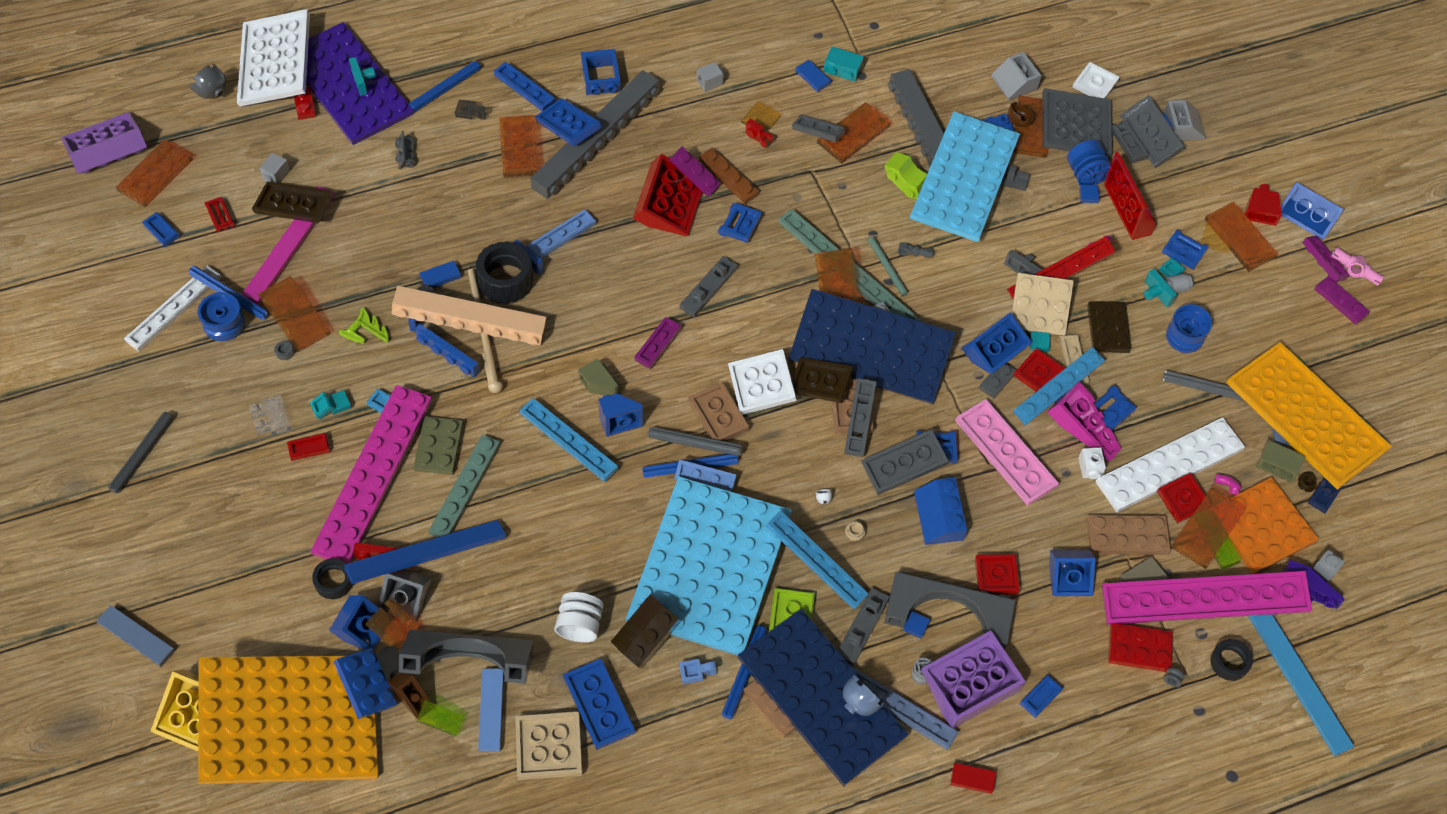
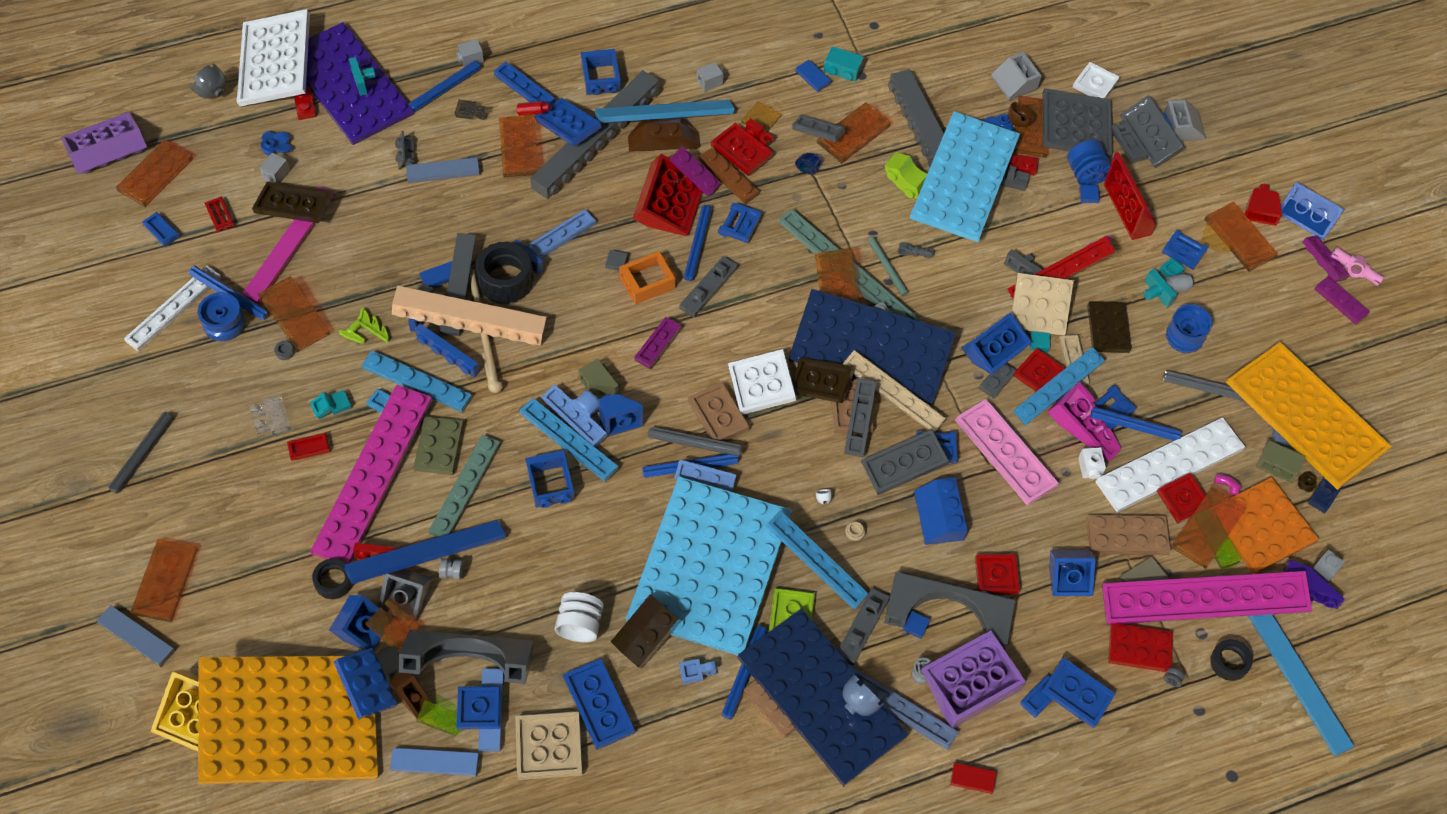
(164, 580): none -> clear orange tile
(275, 142): none -> blue plate
(416, 381): none -> dark azure plate
(434, 762): none -> medium blue tile
(442, 170): none -> sand blue tile
(451, 569): none -> light grey wheel
(460, 273): none -> dark grey tile
(469, 52): none -> light grey brick
(478, 707): none -> blue tile
(532, 108): none -> red cylinder
(546, 462): none -> blue window
(577, 413): none -> medium blue plate
(616, 259): none -> dark grey tile
(652, 290): none -> orange window
(662, 135): none -> reddish brown wedge
(663, 111): none -> dark azure tile
(697, 243): none -> blue axle
(741, 149): none -> red plate
(808, 163): none -> clear blue piece
(895, 392): none -> tan tile
(1024, 163): none -> red plate
(1078, 692): none -> blue plate
(1136, 424): none -> blue axle

